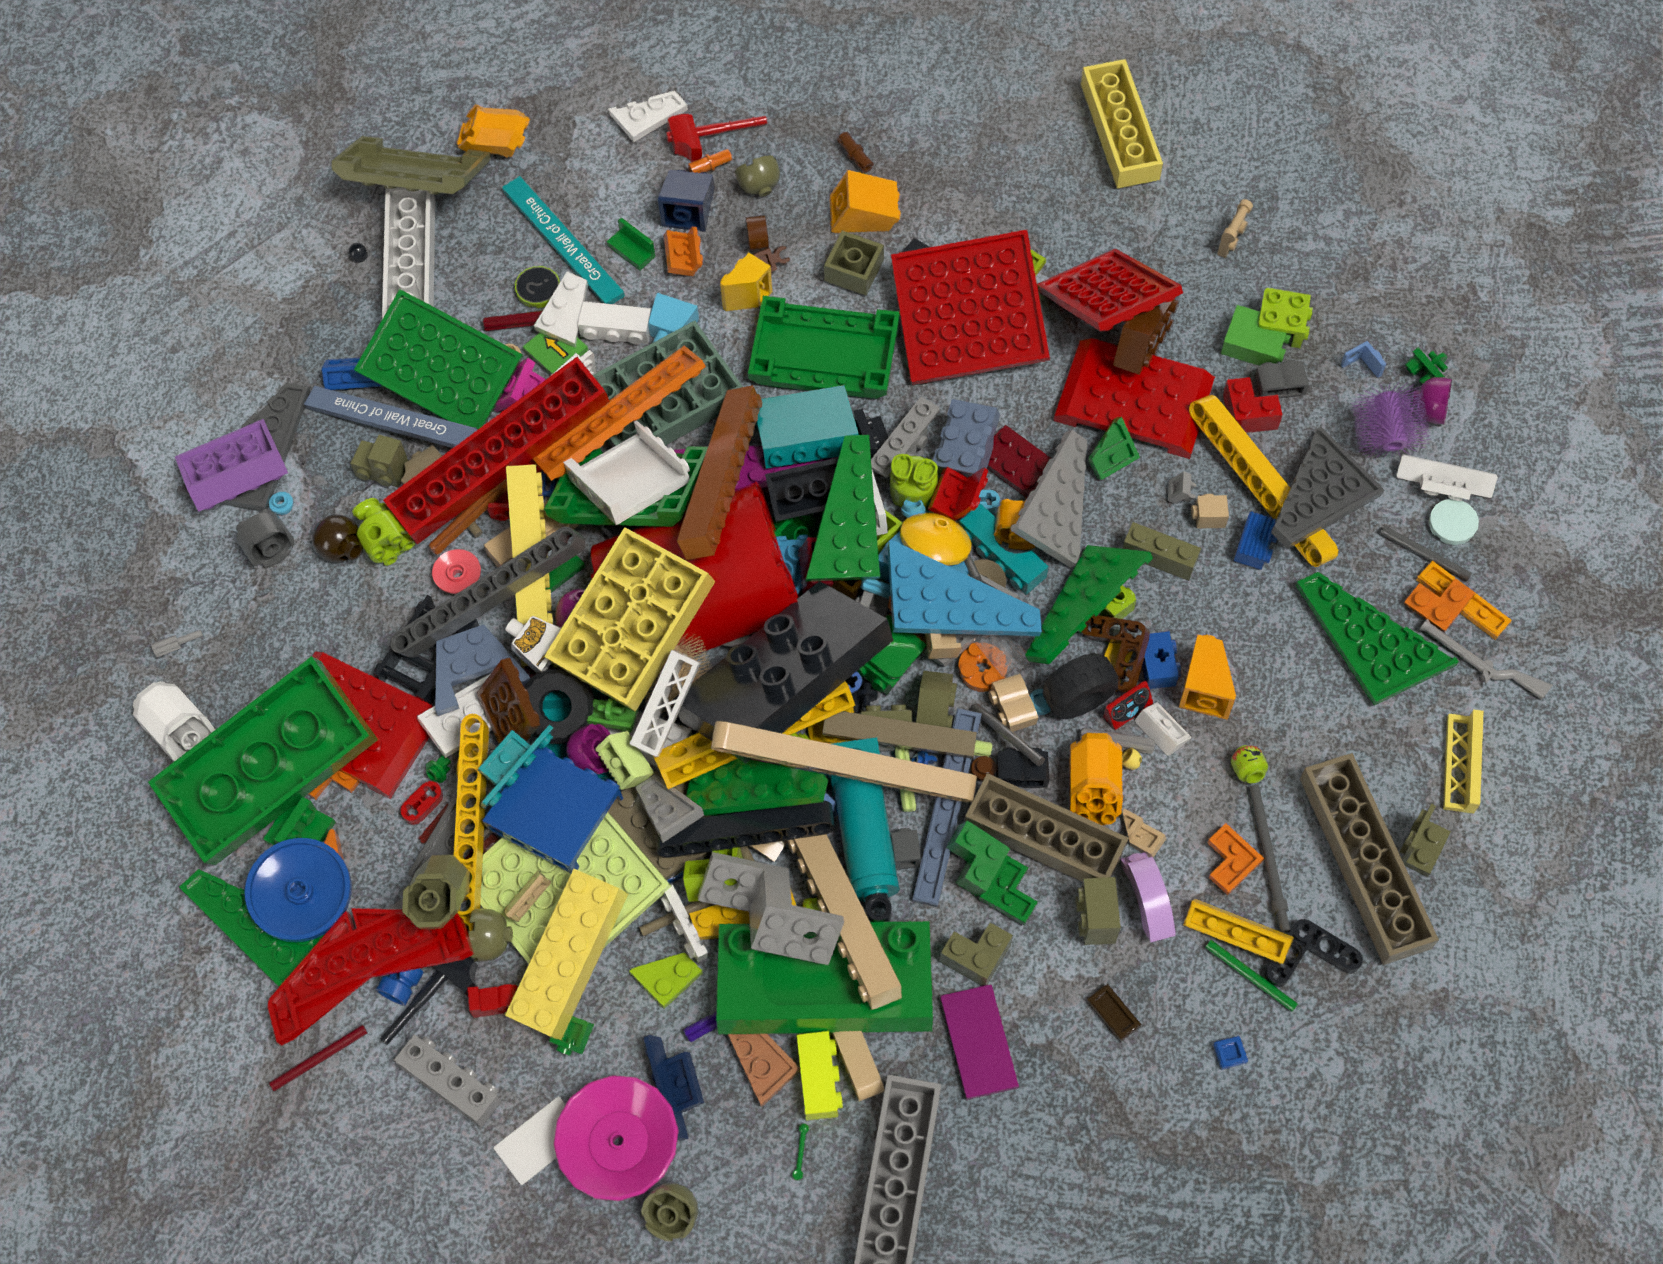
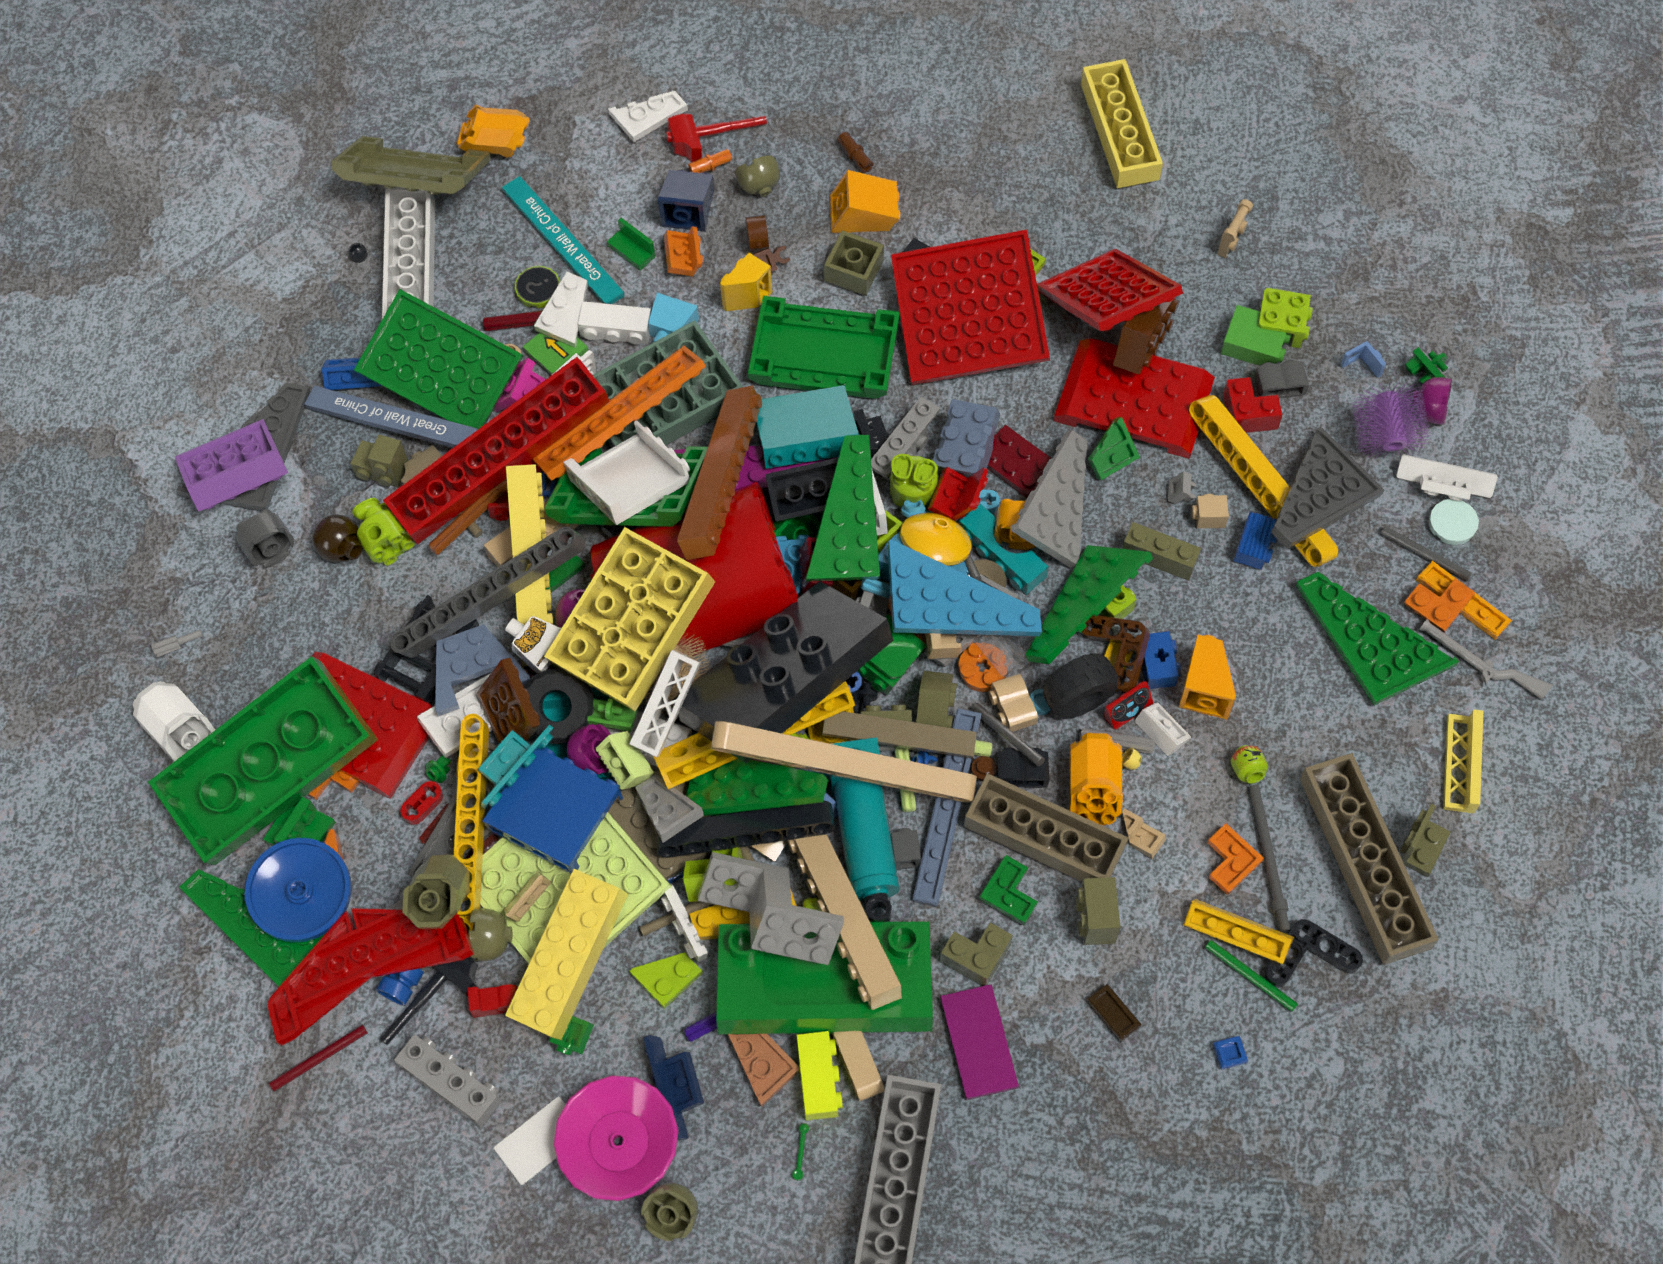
(285, 507): medium azure plate -> none
(452, 563): coral dish -> none
(983, 857): green brick -> none
(1151, 896): lavender arch -> none

